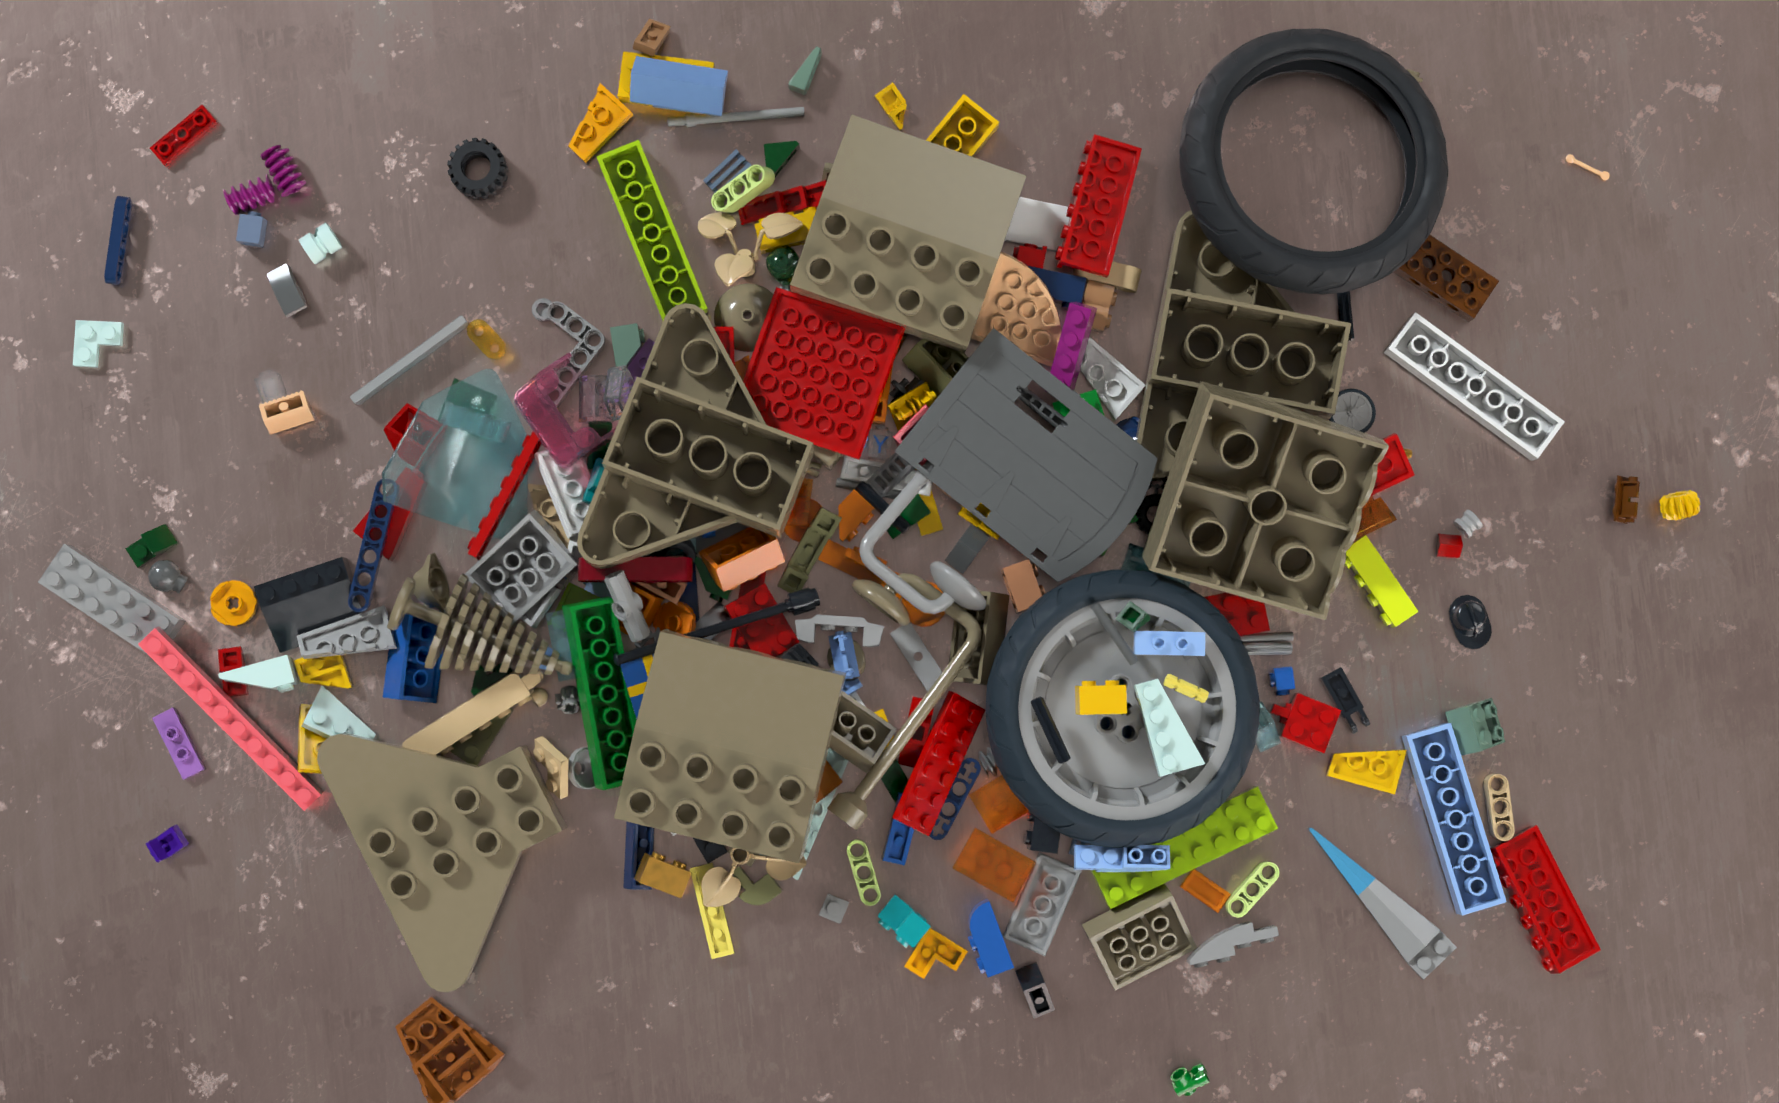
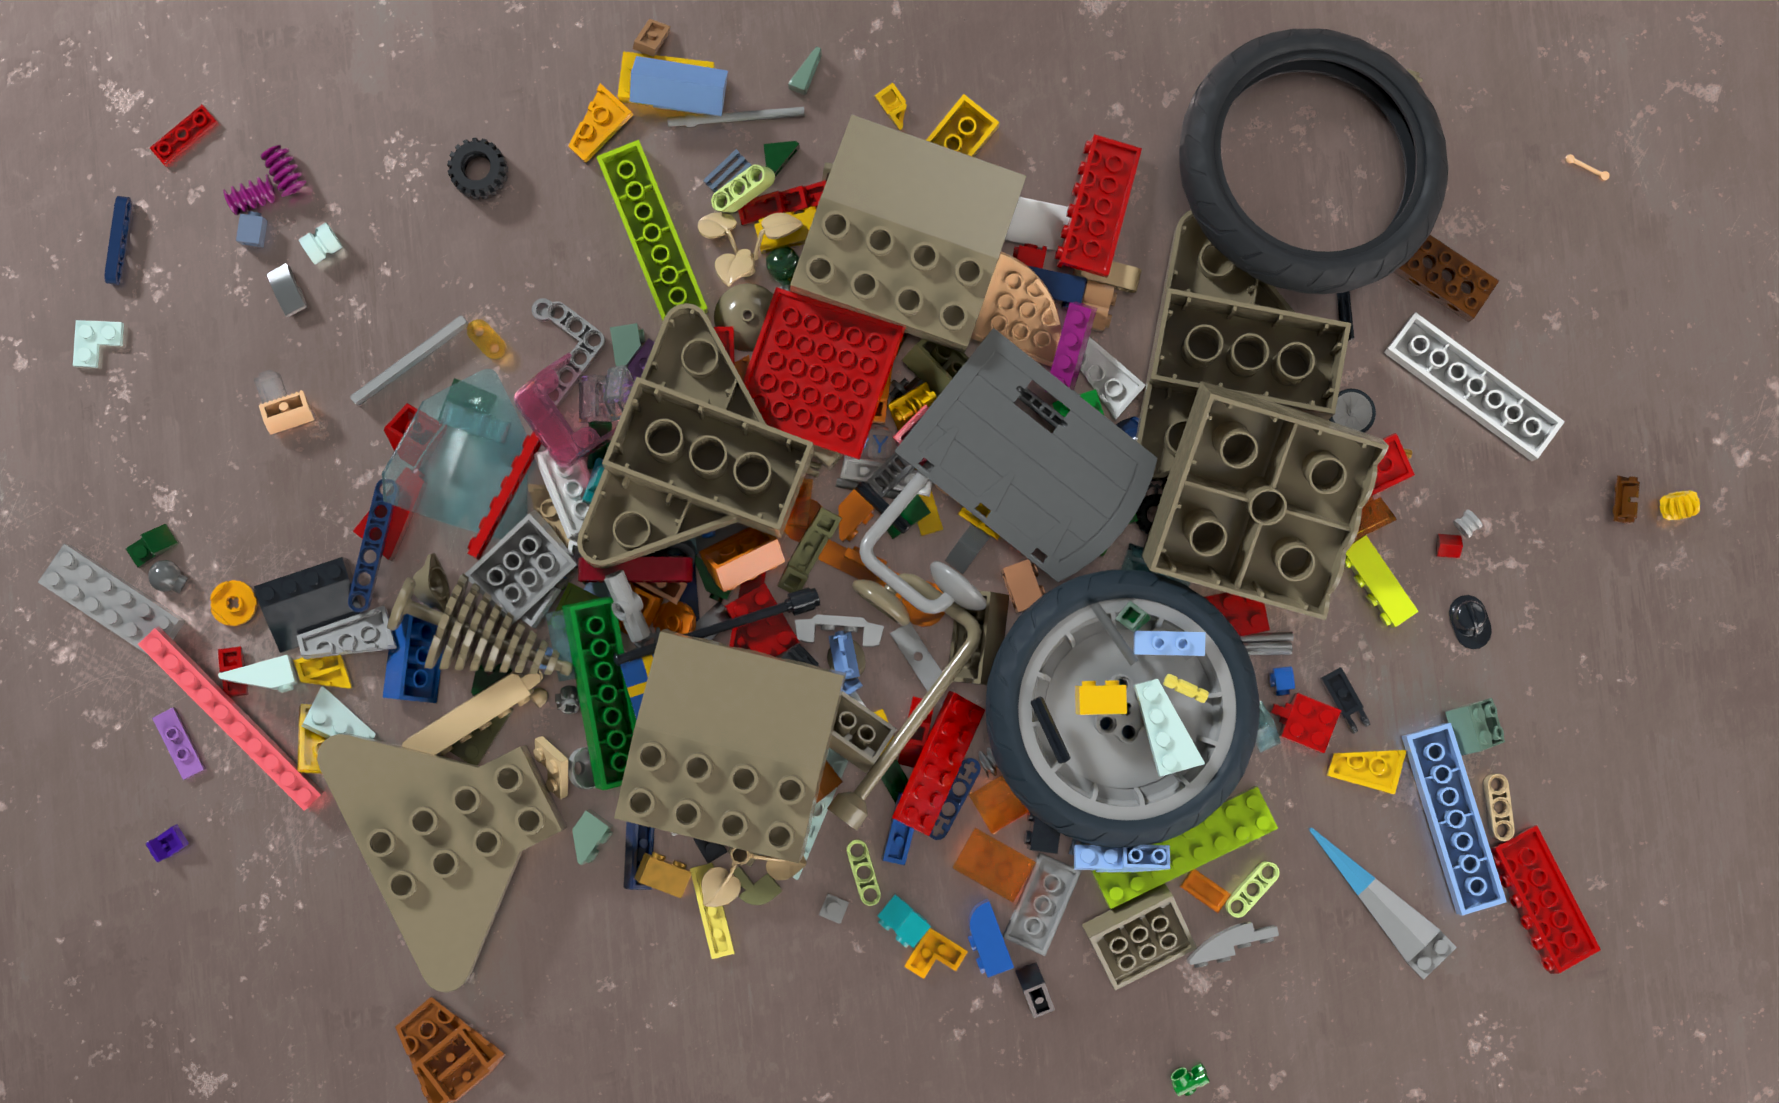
(588, 834): none -> sand green slope

